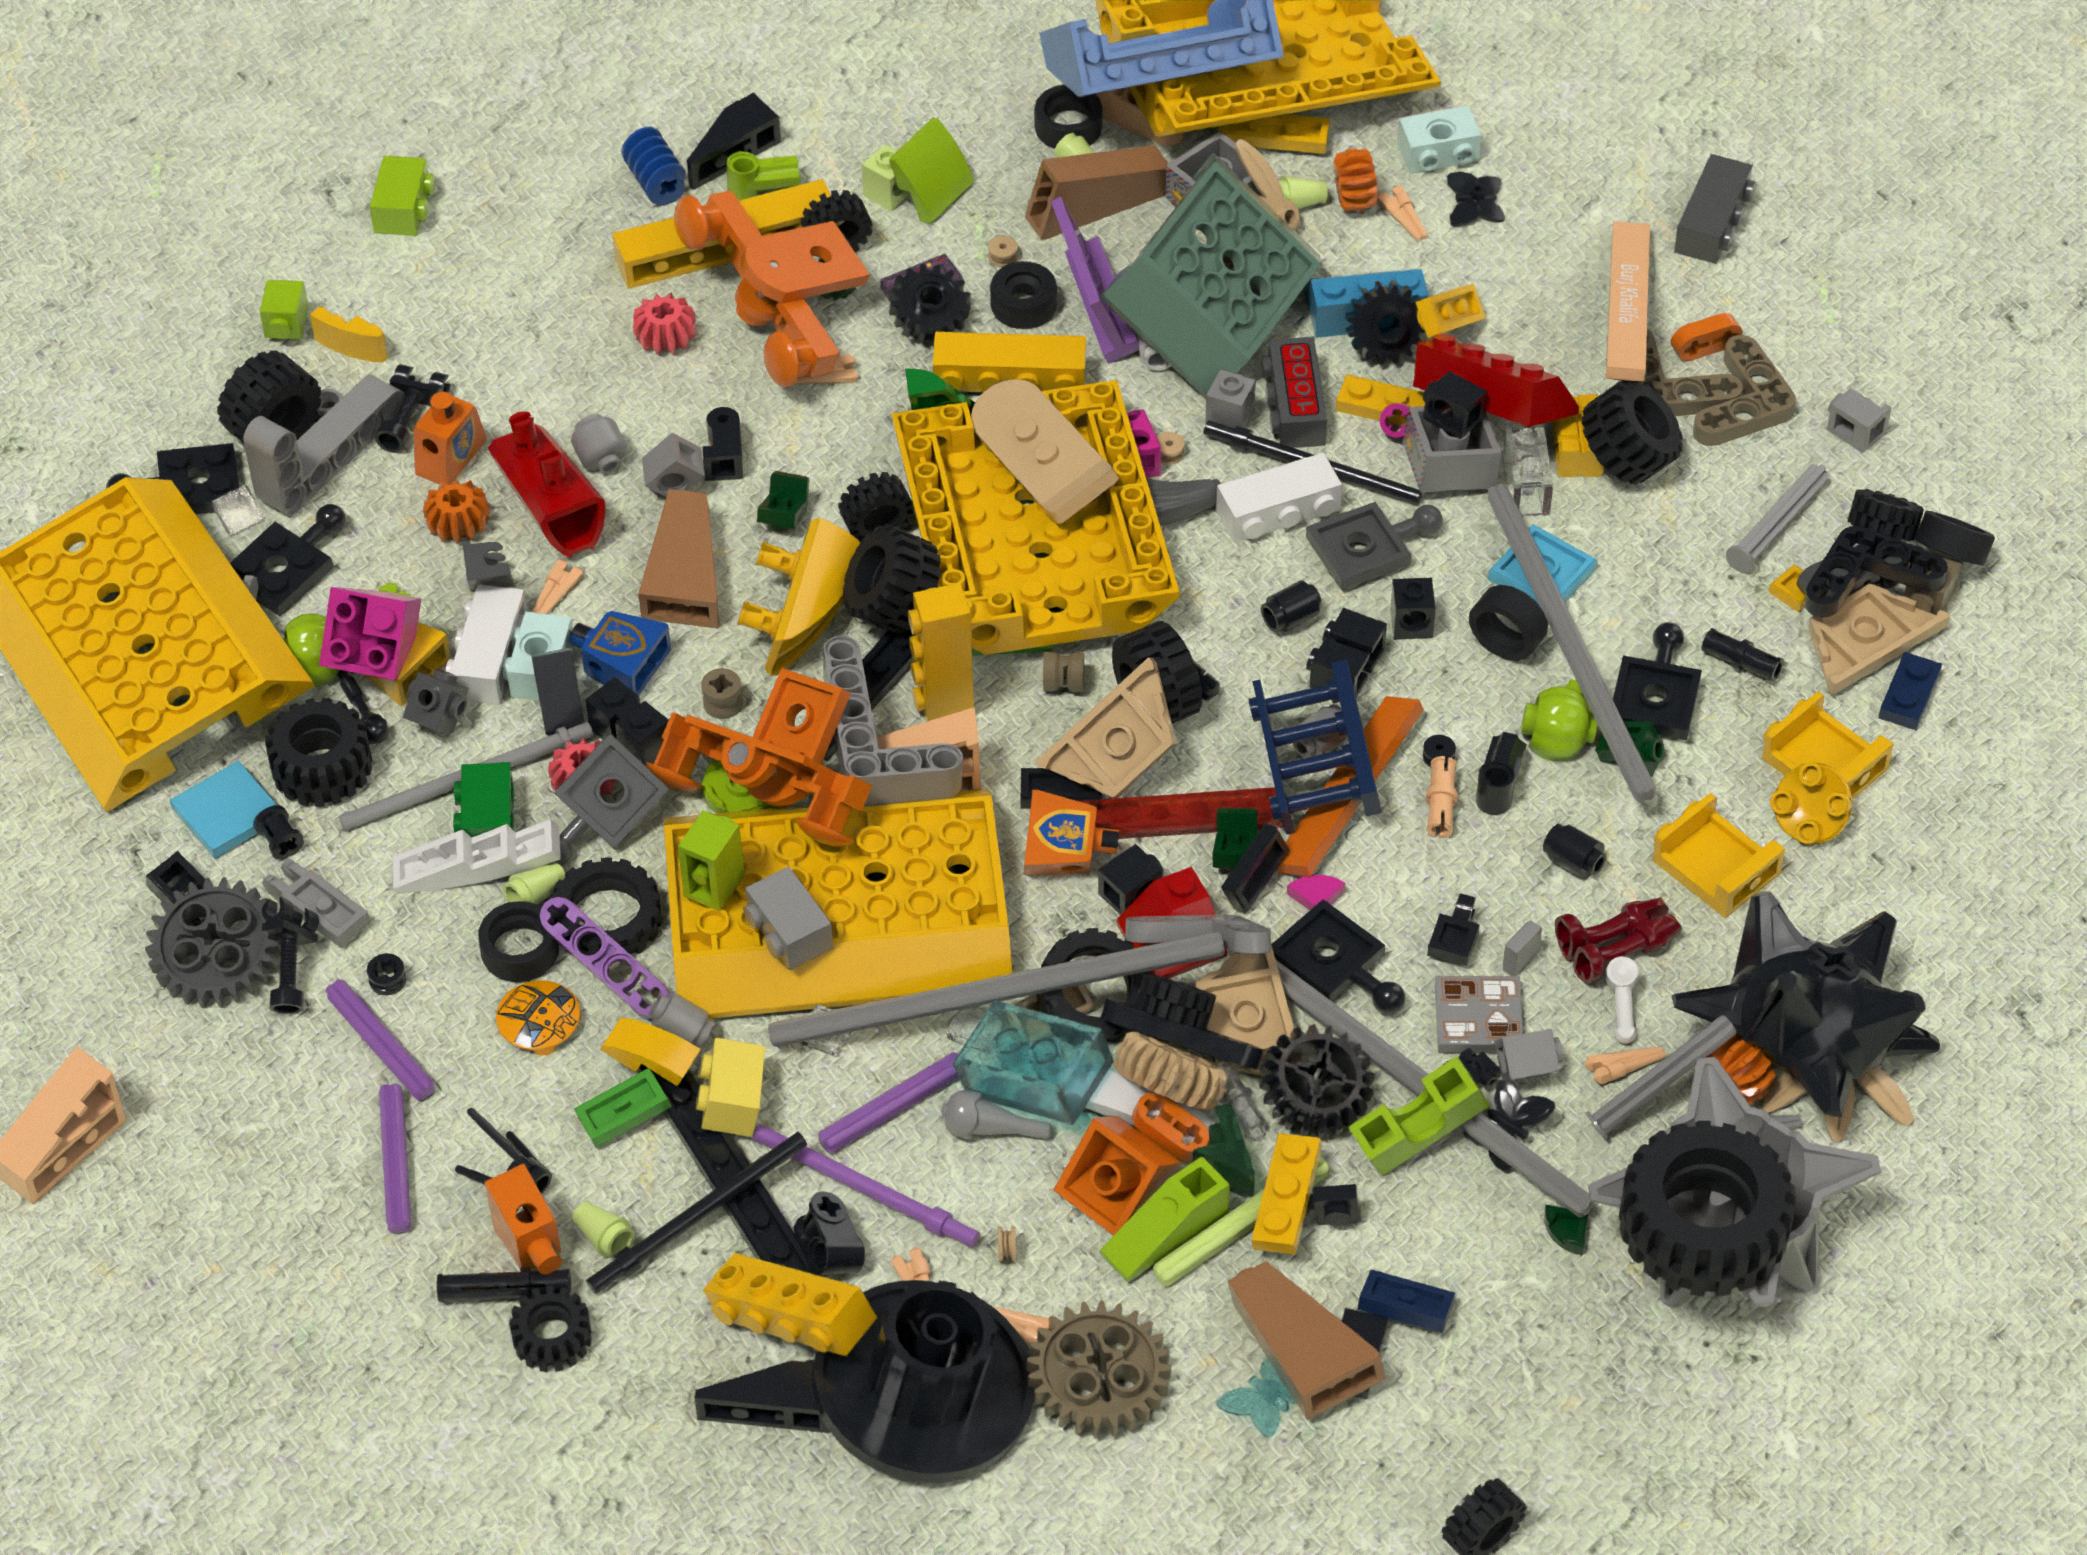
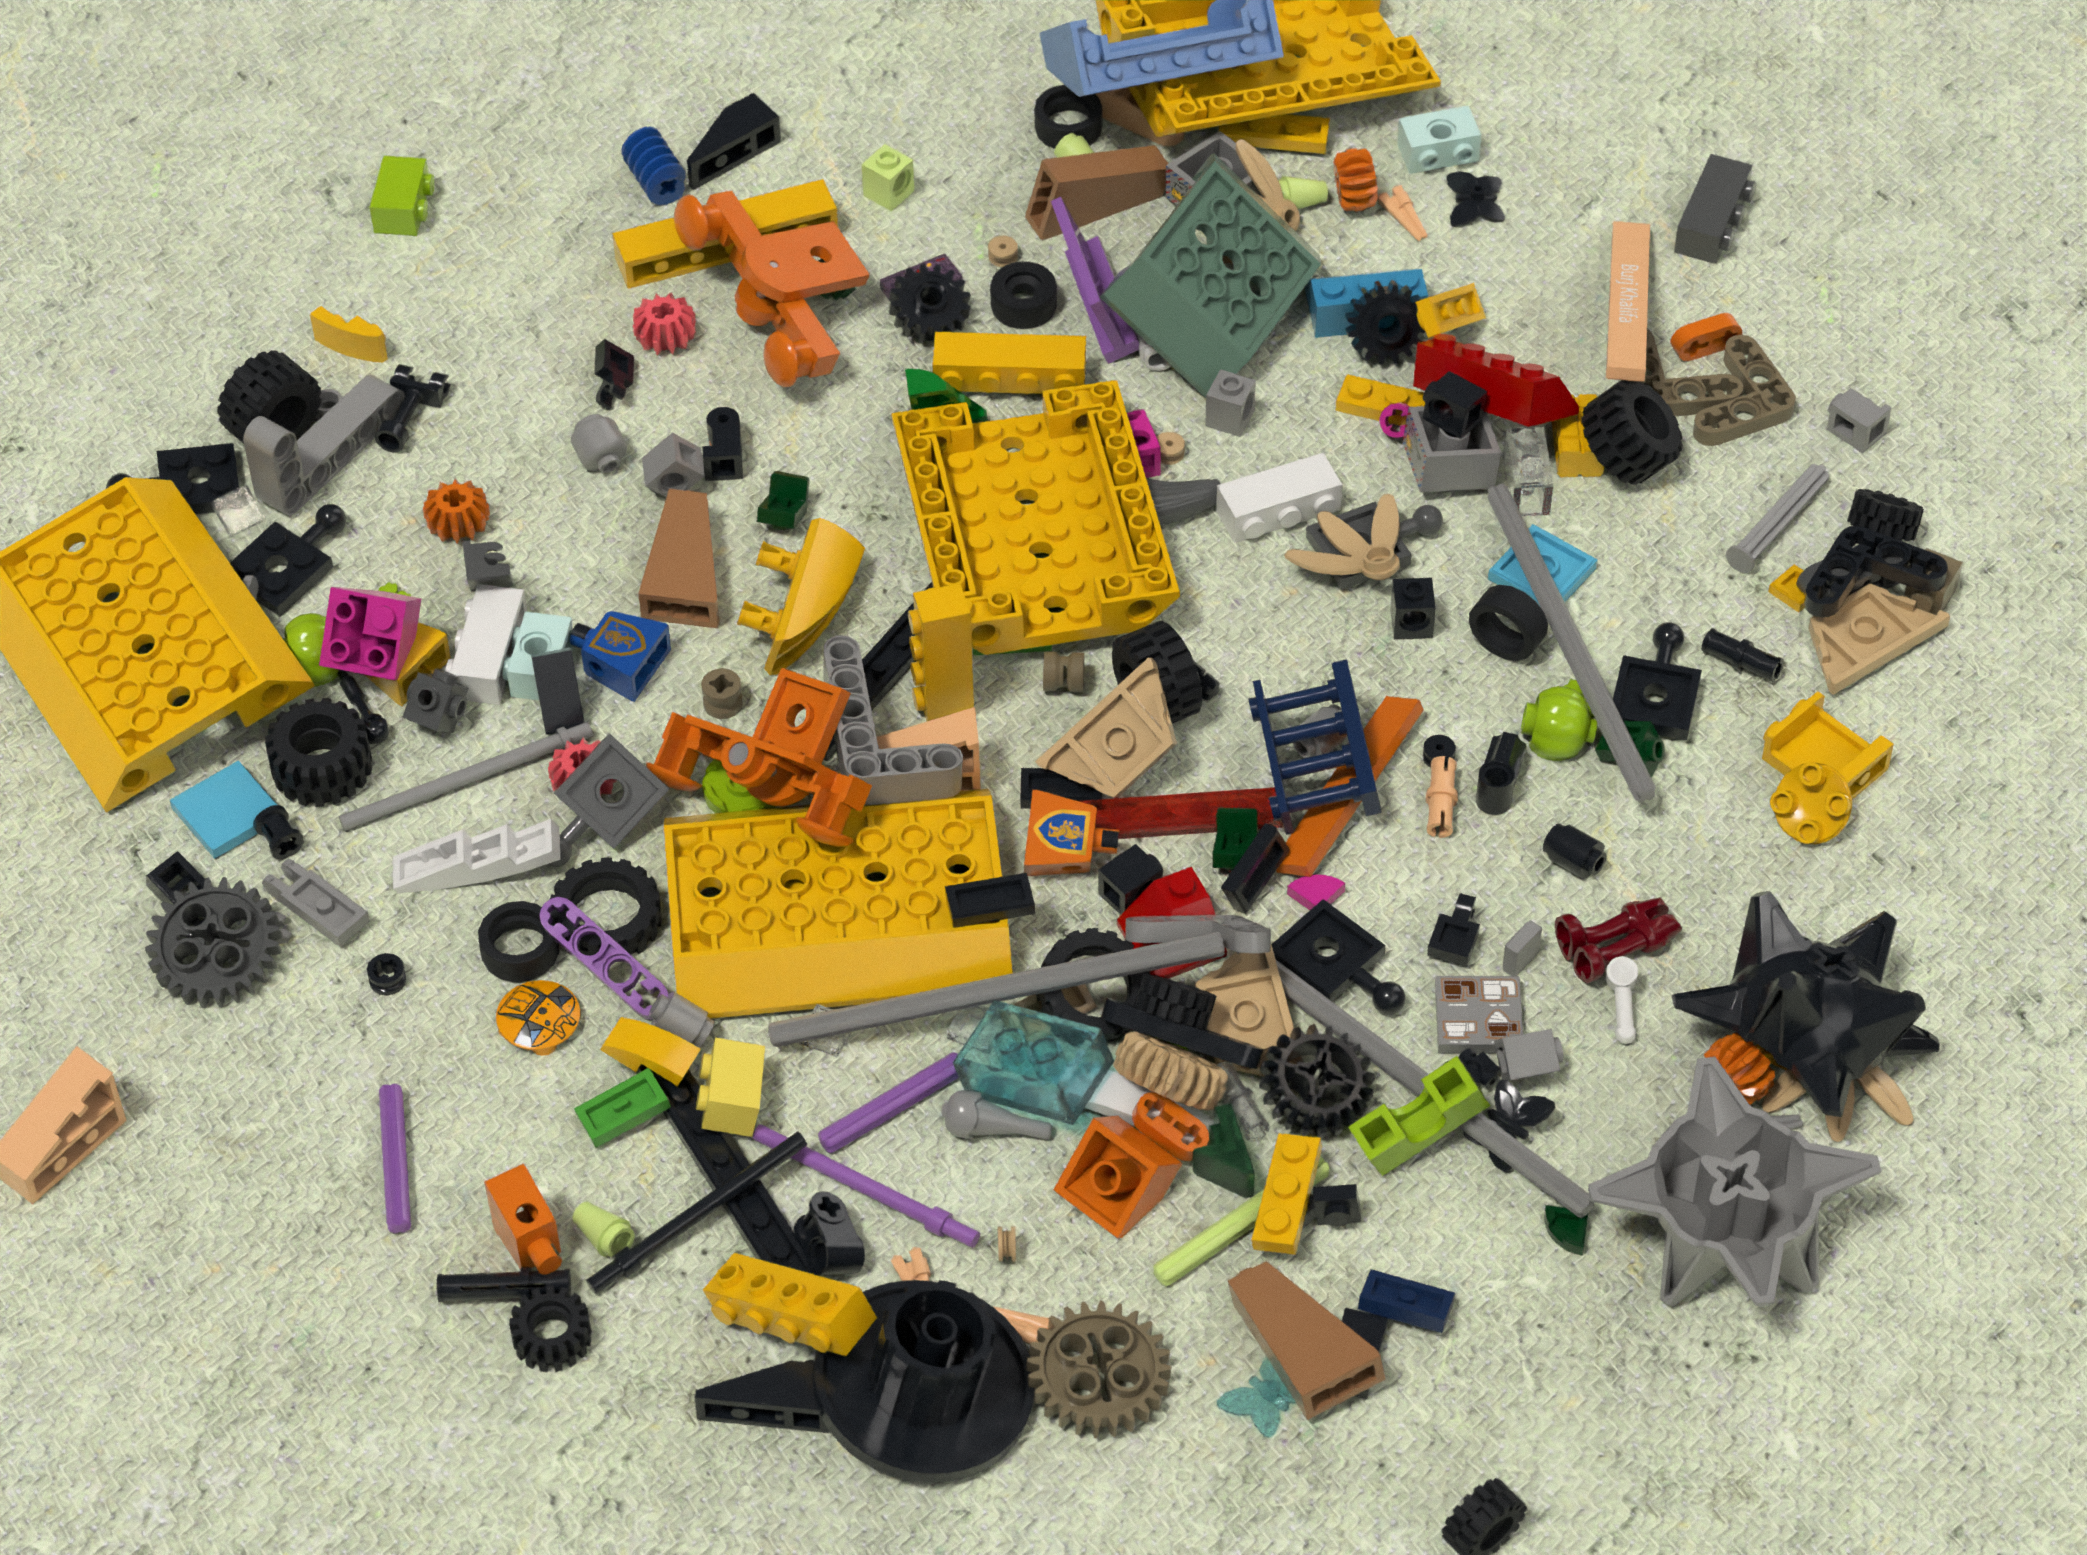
(284, 309): lime brick -> none
(288, 928): black bar -> none
(380, 1039): medium lavender axle -> none
(446, 438): orange torso -> none
(484, 798): green brick -> none
(514, 1148): black plant -> none
(533, 884): yellowish green cone -> none
(549, 486): red piece -> none
(557, 586): light nougat piece -> none
(615, 369): none -> black plate
(638, 724): black piece -> none
(711, 860): lime brick -> none
(749, 174): lime piece -> none
(788, 918): light grey brick -> none
(839, 208): black tyre -> none
(840, 374): light nougat piece -> none
(883, 493): black tyre -> none
(886, 574): black tyre -> none
(931, 170): lime slope -> none
(990, 900): none -> black tile
(1040, 448): tan piece -> none
(1169, 1219): lime slope -> none
(1243, 439): black bar -> none
(1291, 606): black brick -> none
(1295, 392): dark grey brick -> none
(1350, 638): black piece -> none
(1373, 560): none -> tan plant
(1618, 1064): light nougat piece -> none
(1662, 1075): light grey axle -> none
(1715, 857): yellow panel -> none
(1717, 1162): black tyre -> none
(1910, 691): dark blue plate -> none
(1954, 538): black tyre -> none

